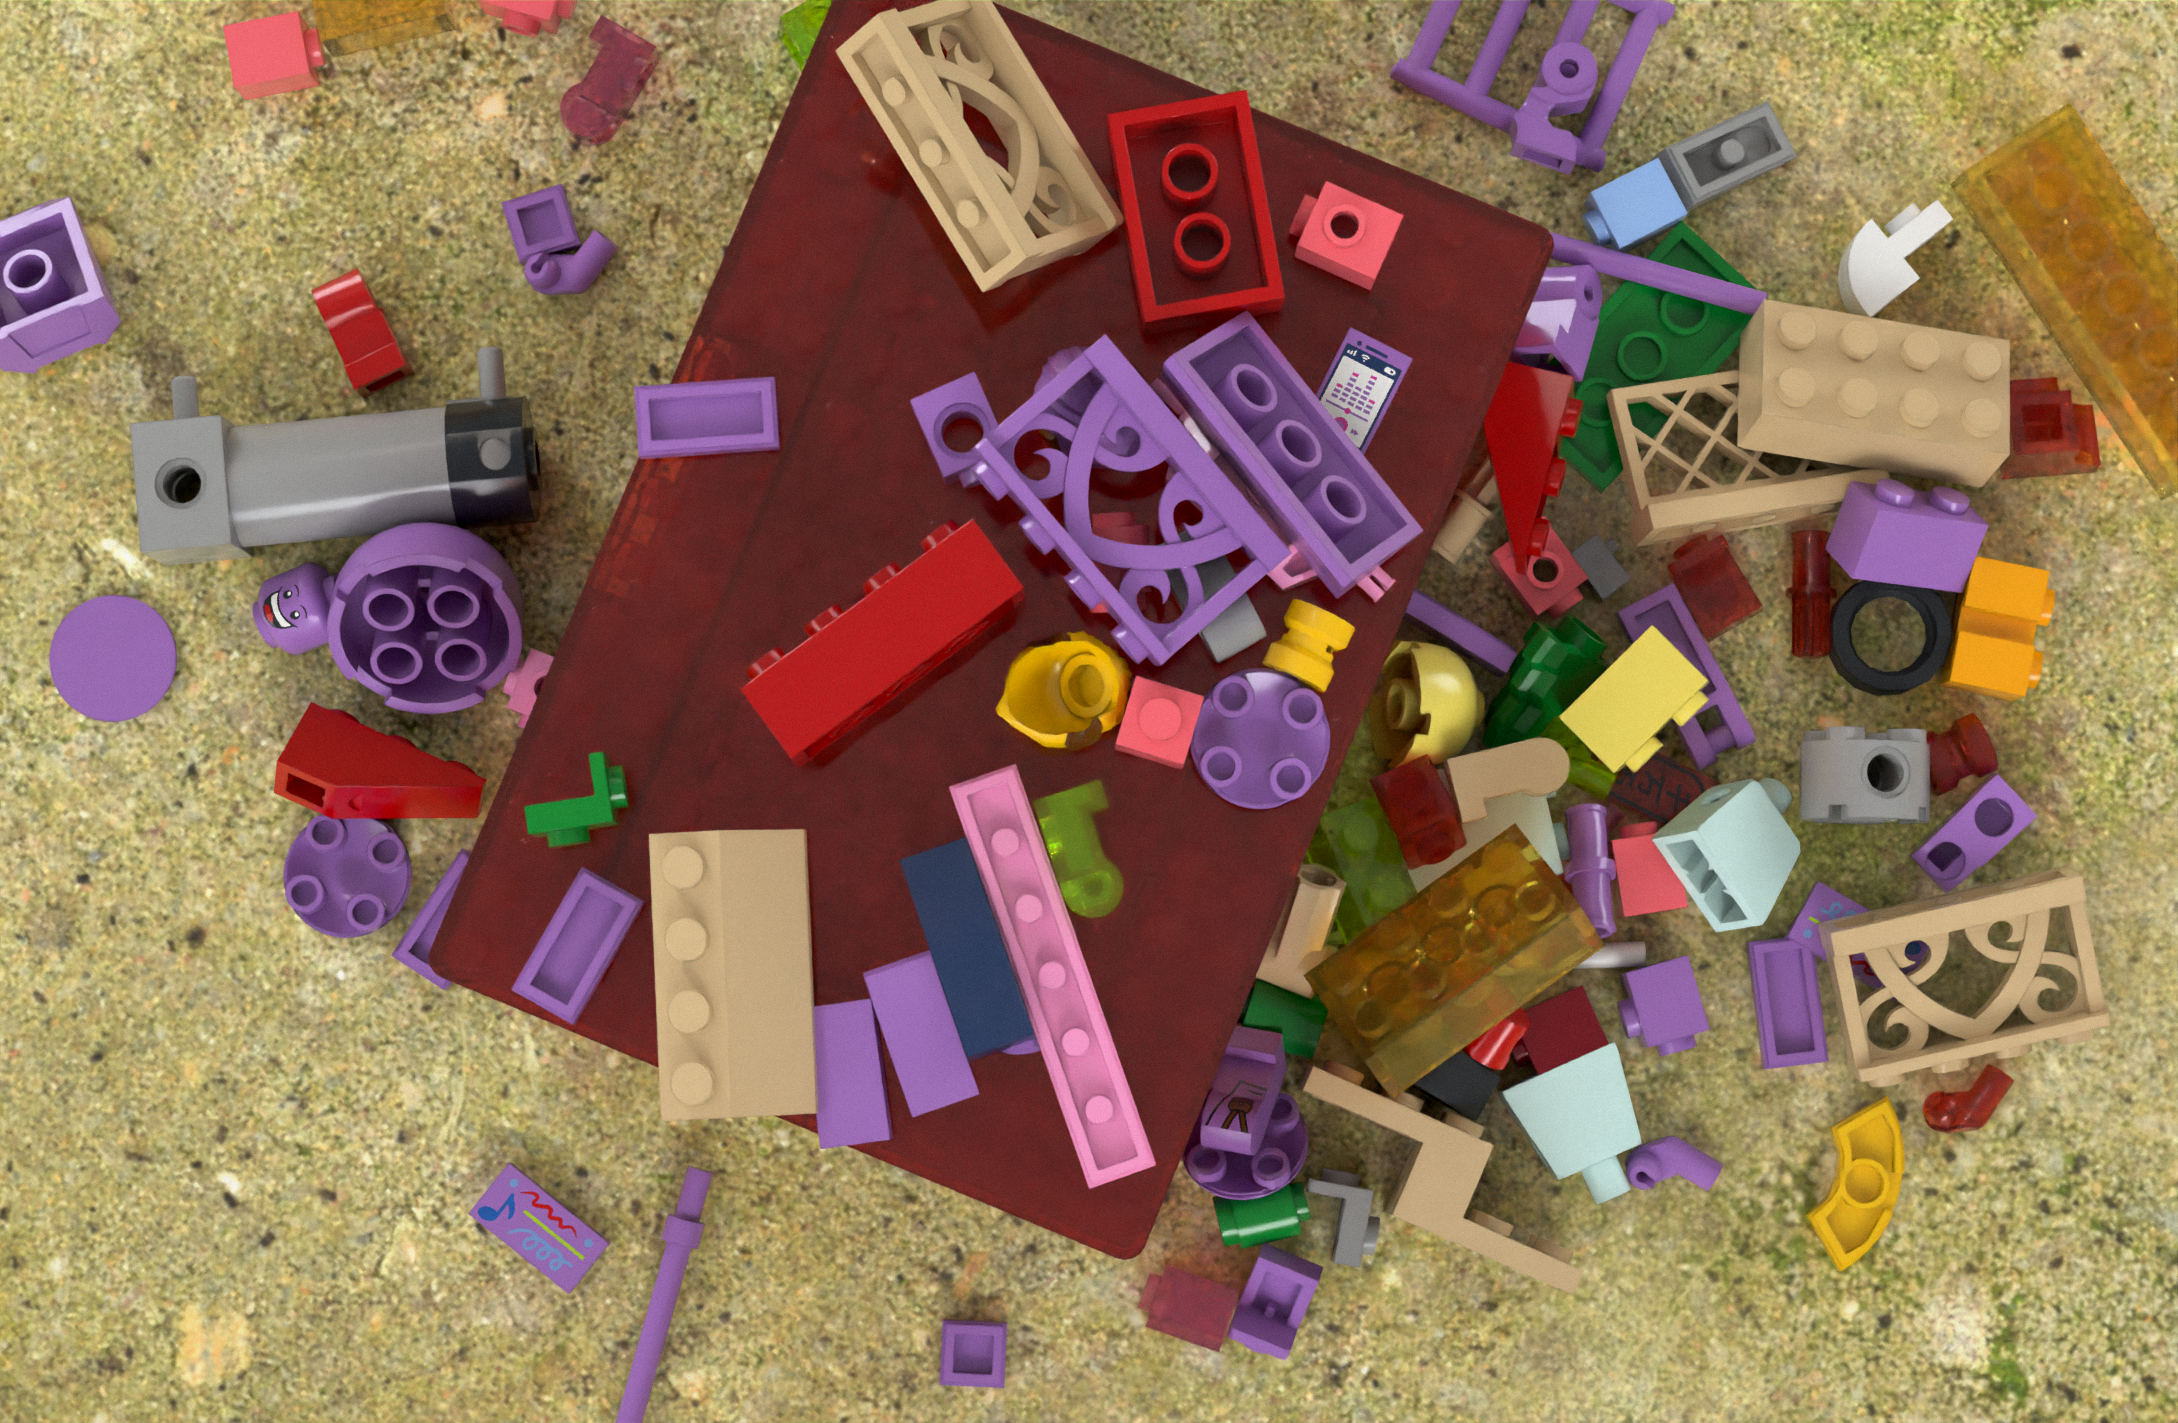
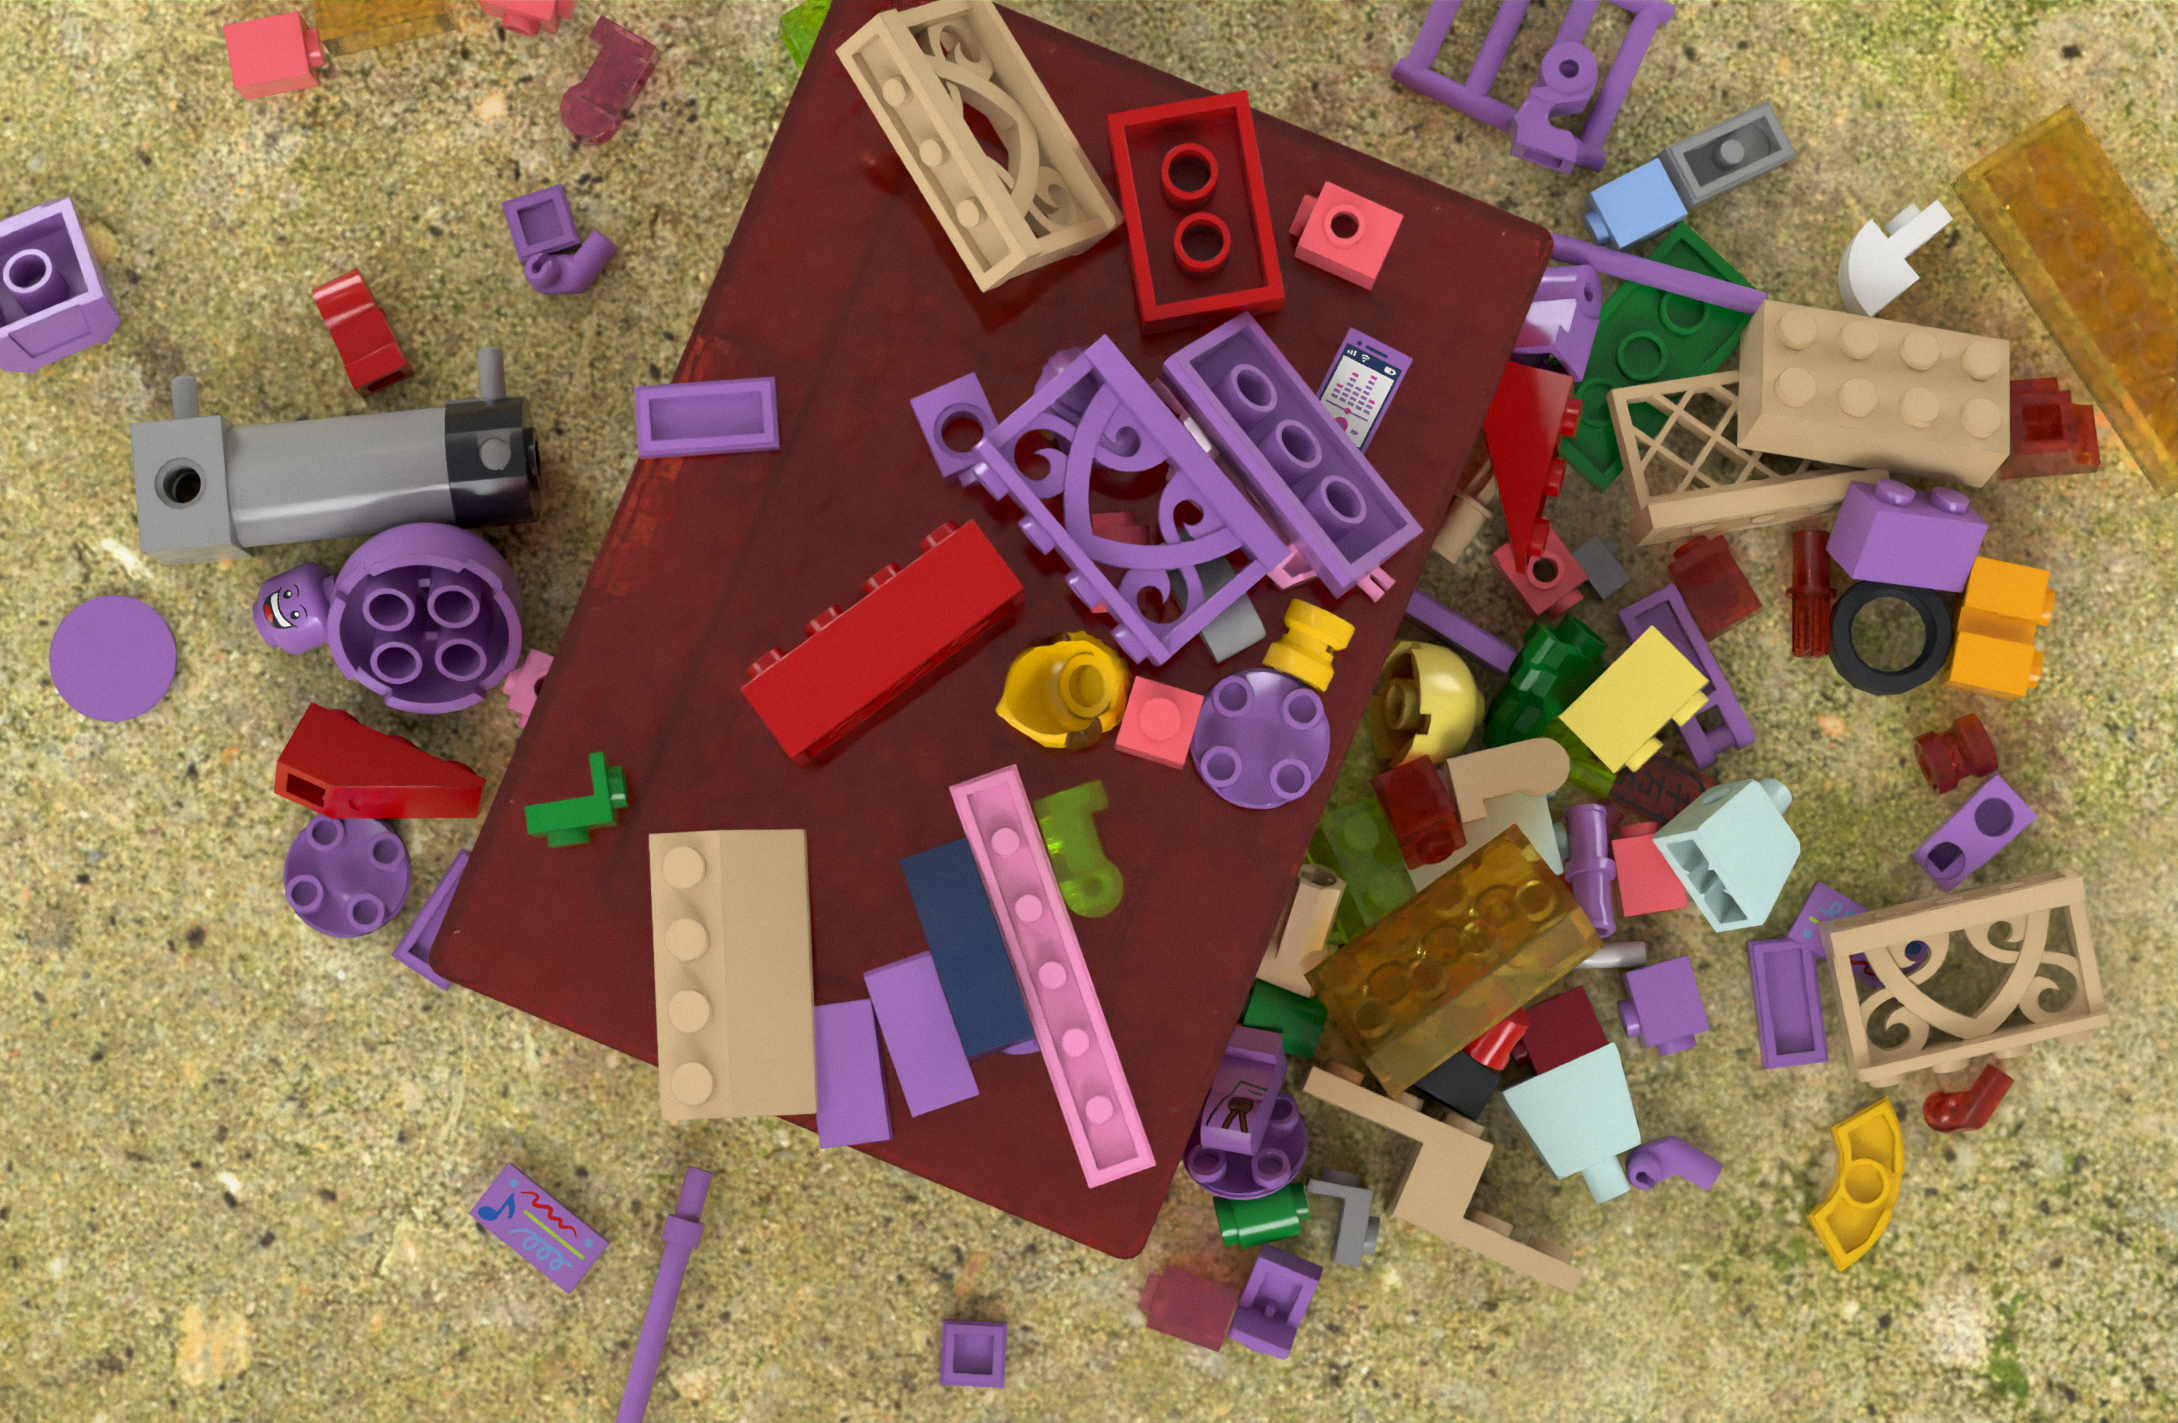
(578, 945): medium lavender tile -> none
(1864, 776): light grey brick -> none

